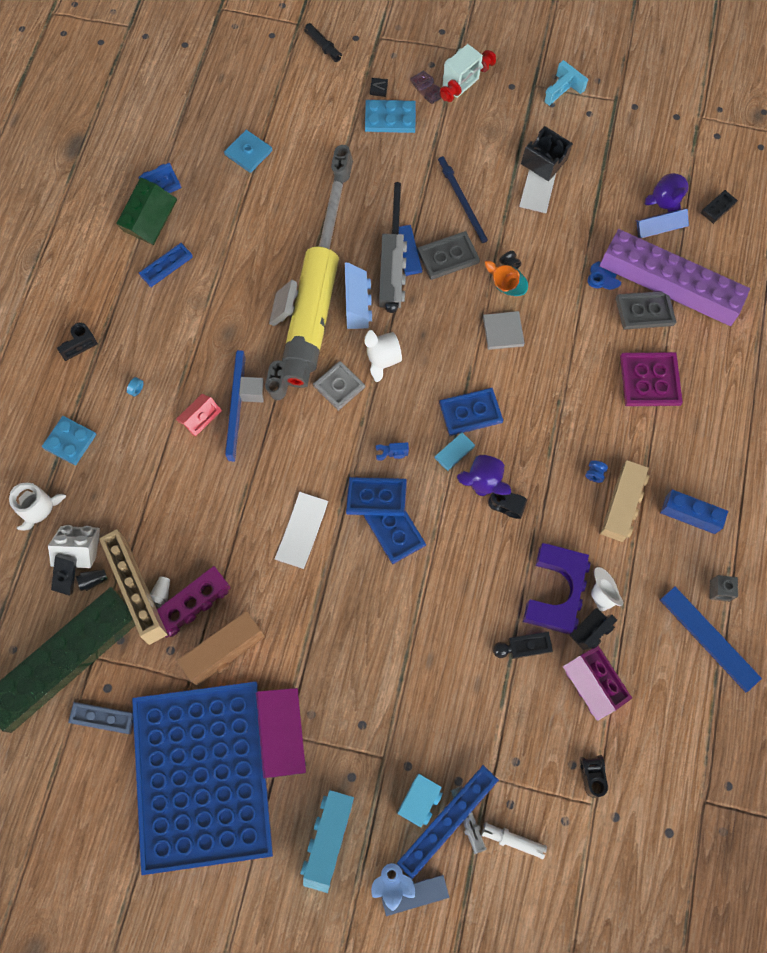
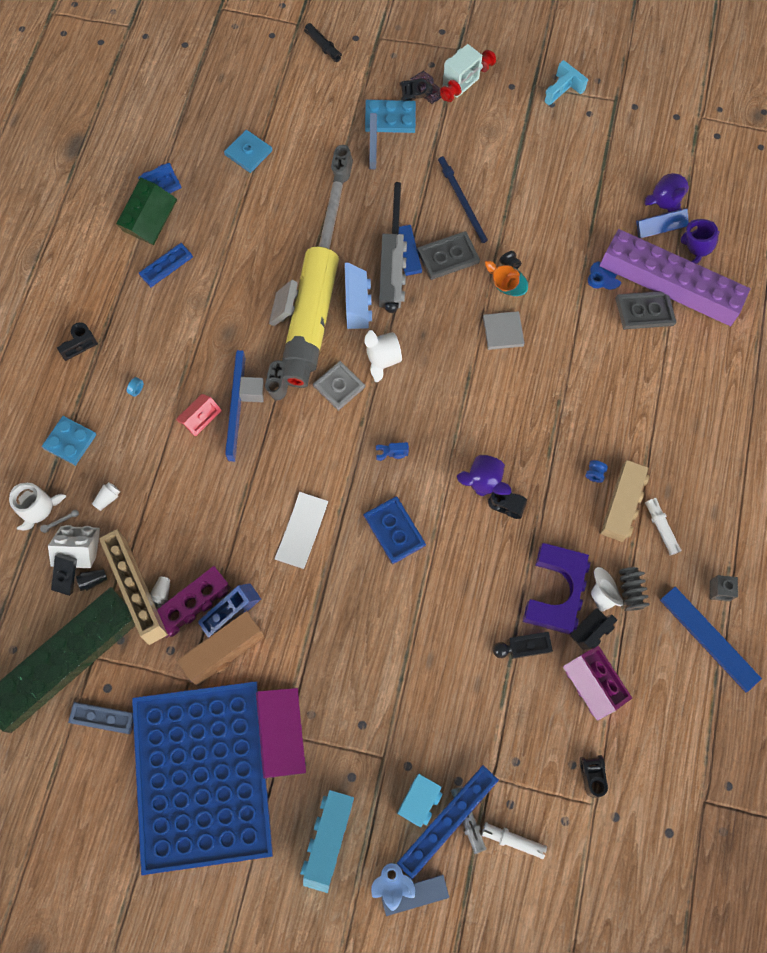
(45, 528): none -> light grey hinge
(106, 495): none -> white cone
(229, 608): none -> blue slope
(373, 140): none -> sand blue tile
(376, 496): blue tile -> none
(378, 87): black tile -> none
(412, 89): none -> black piece
(455, 451): medium azure tile -> none
(471, 411): blue tile -> none
(536, 193): white sticker -> none
(546, 154): black piece -> none
(633, 589): none -> dark grey piece
(651, 379): magenta plate -> none
(663, 527): none -> white pin
(694, 512): blue brick -> none
(701, 241): none -> dark purple piece
(719, 206): black plate -> none

